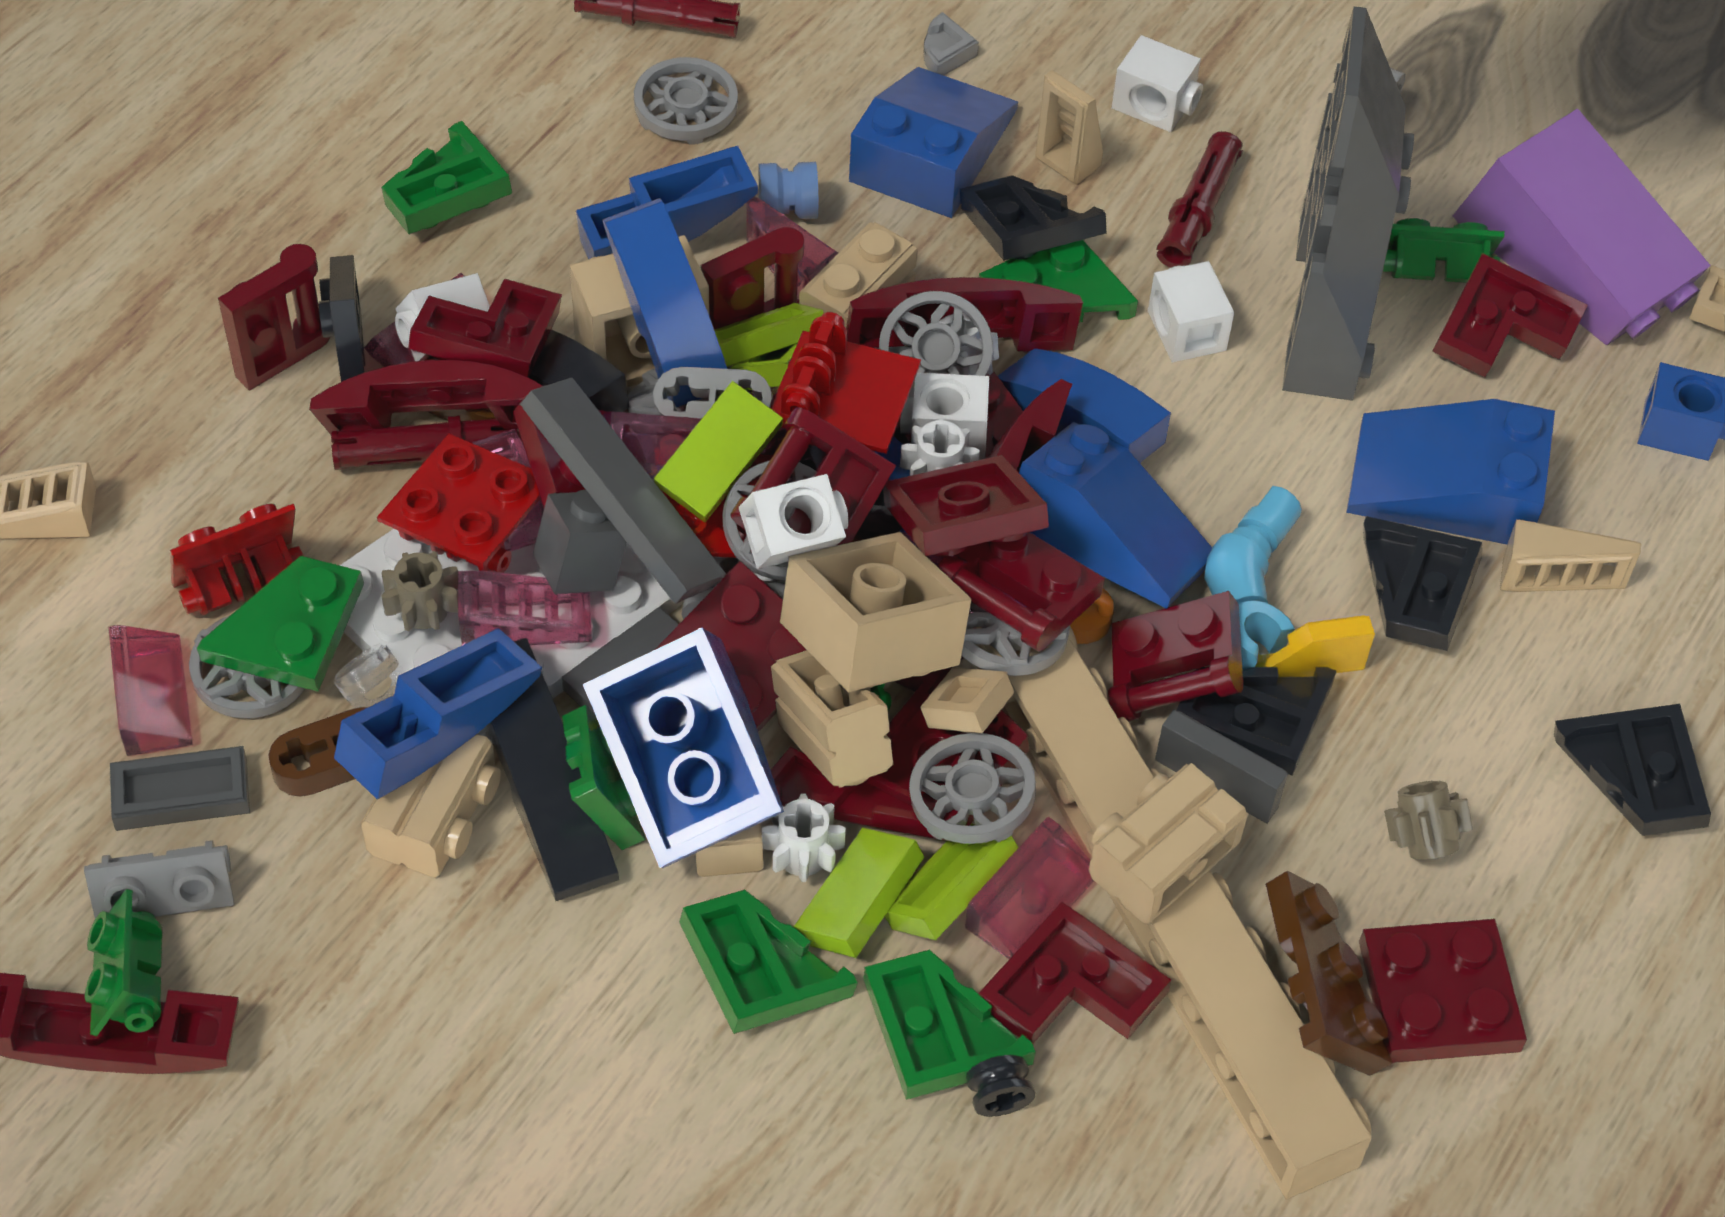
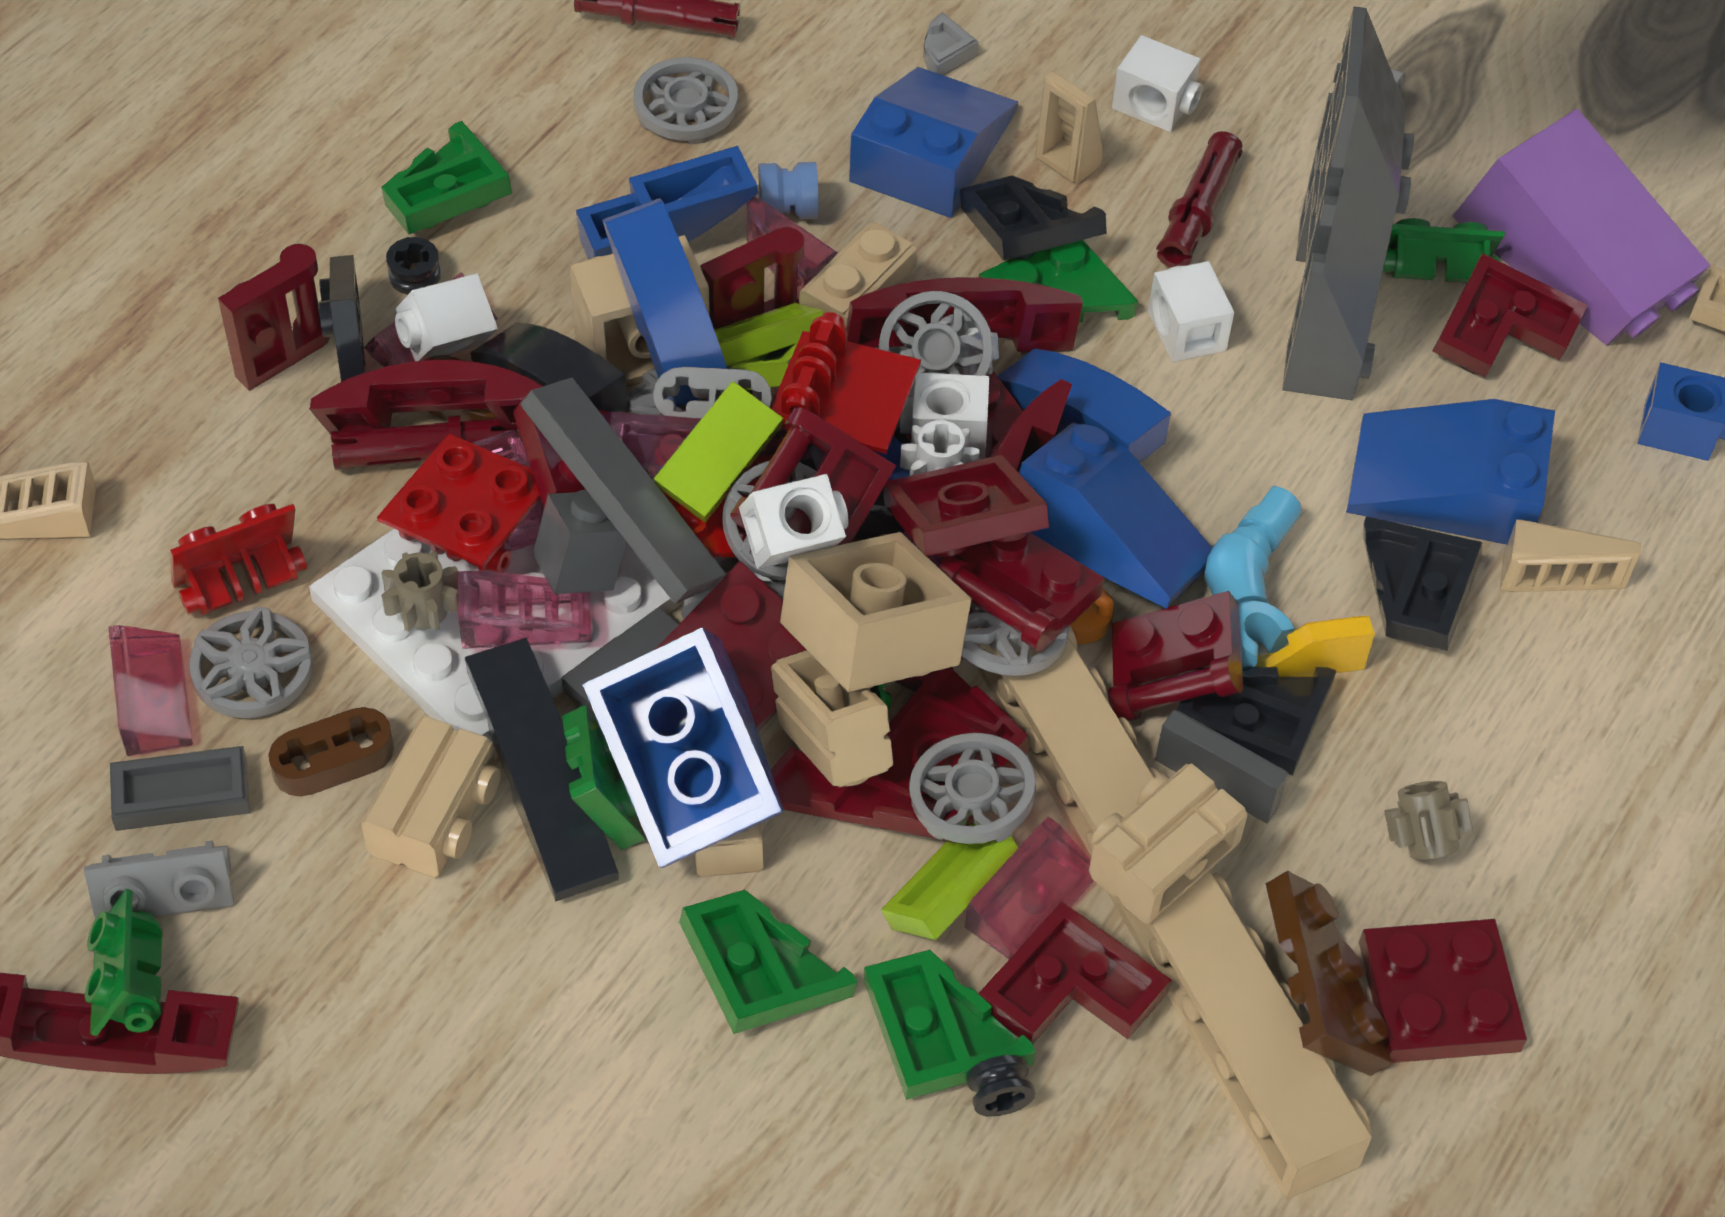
(288, 625): green wing -> none
(367, 672): clear tile -> none
(409, 251): none -> black bush
(433, 712): blue slope -> none
(504, 336): dark red plate -> none
(804, 838): white gear -> none
(859, 891): lime tile -> none
(967, 700): tan plate -> none
(1641, 766): black wing -> none

